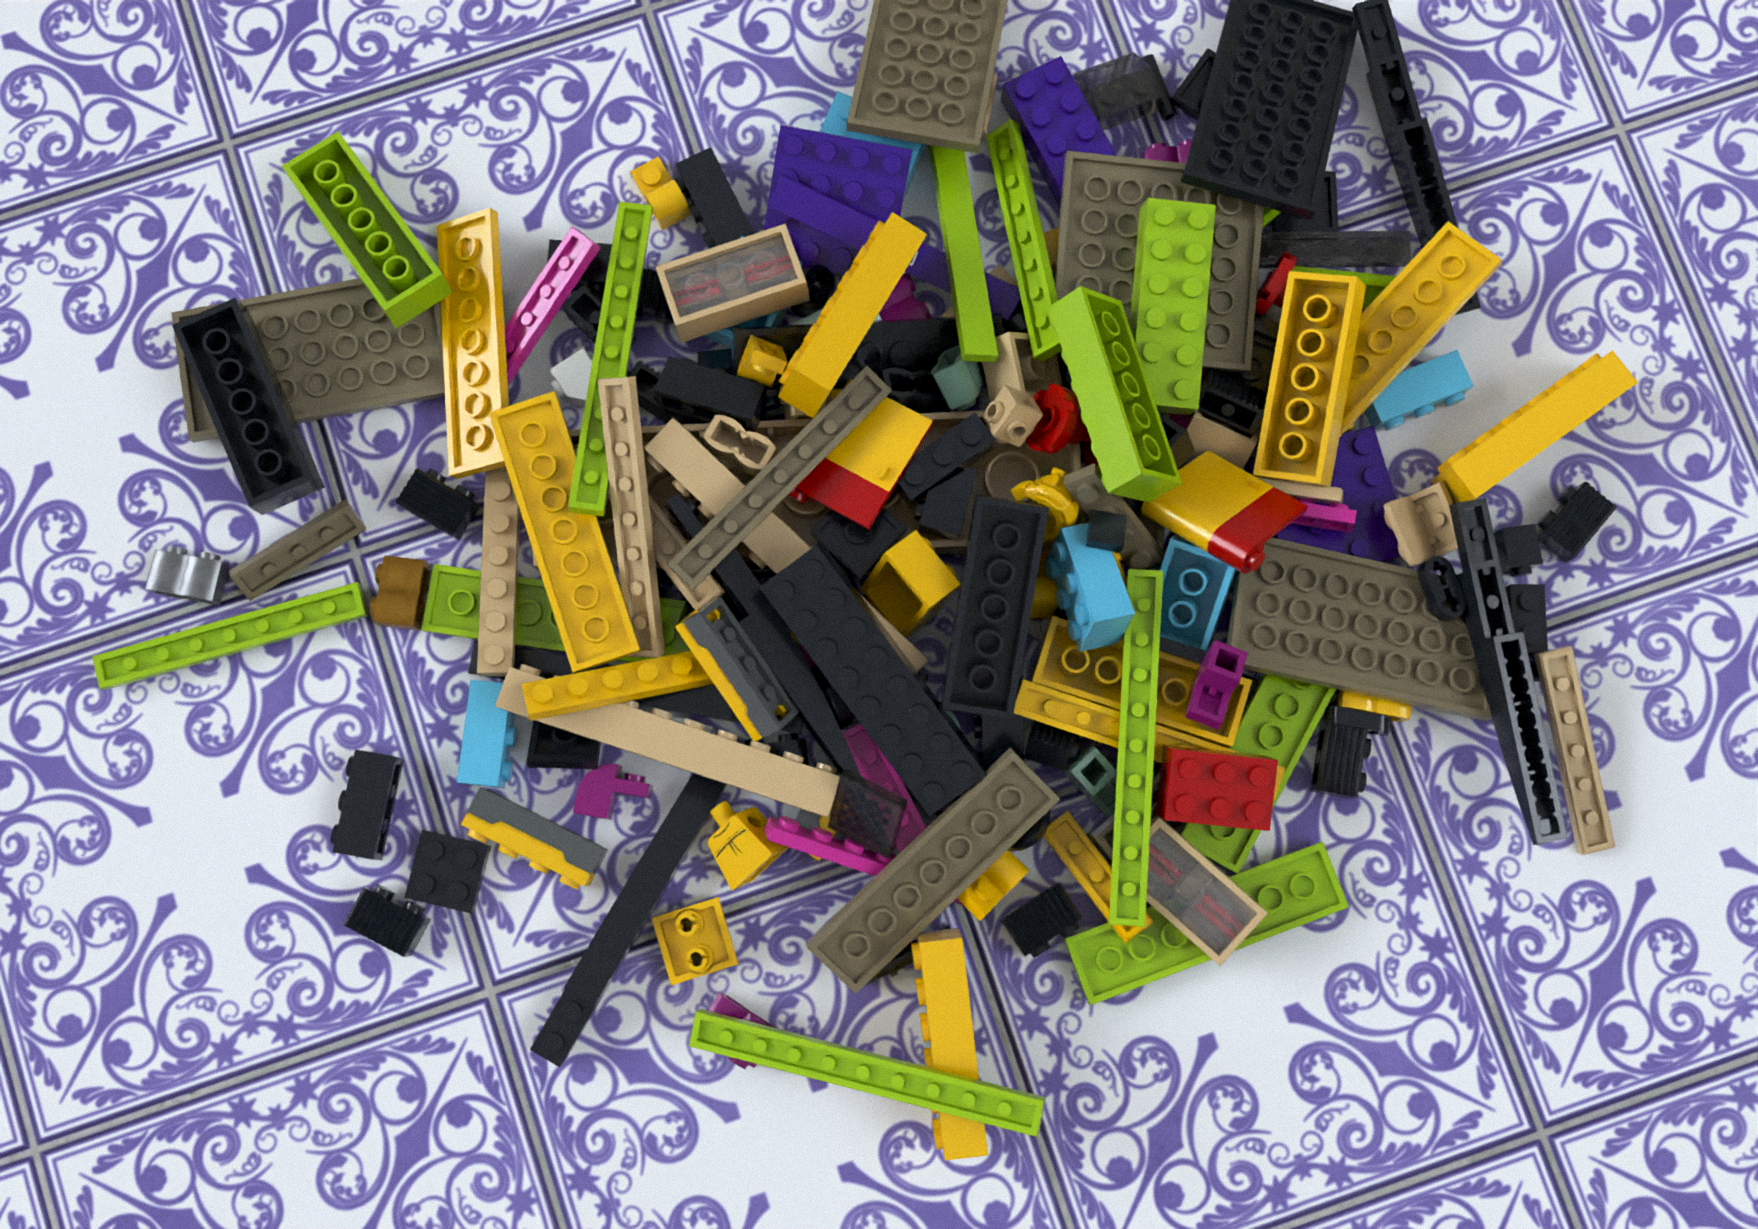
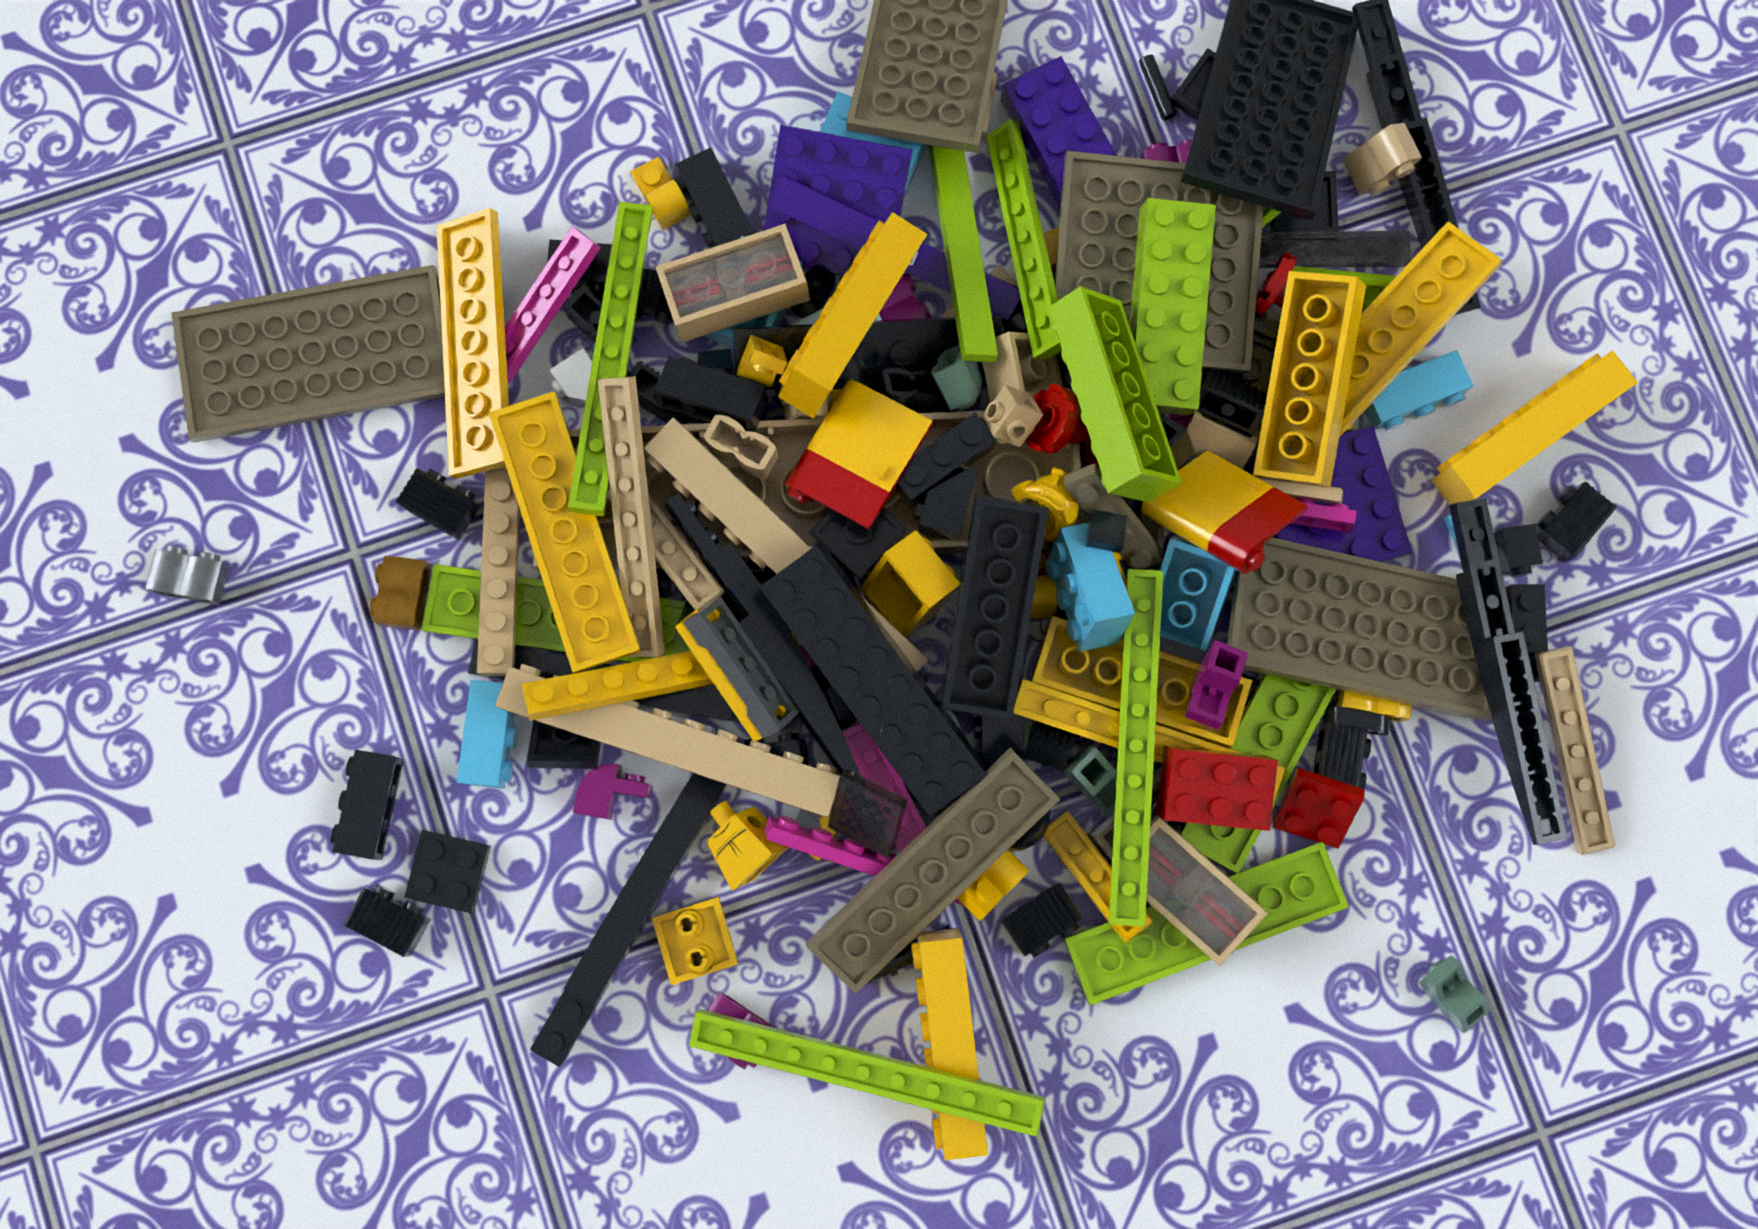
(230, 636): lime plate -> none
(248, 406): black brick -> none
(297, 550): dark tan plate -> none
(367, 229): lime brick -> none
(534, 837): piece -> none
(779, 478): dark tan plate -> none
(1120, 90): clear smoke slope -> none
(1318, 808): none -> red plate
(1381, 159): none -> tan brick
(1422, 524): tan bracket -> none
(1441, 588): black beam -> none
(1454, 994): none -> sand green brick

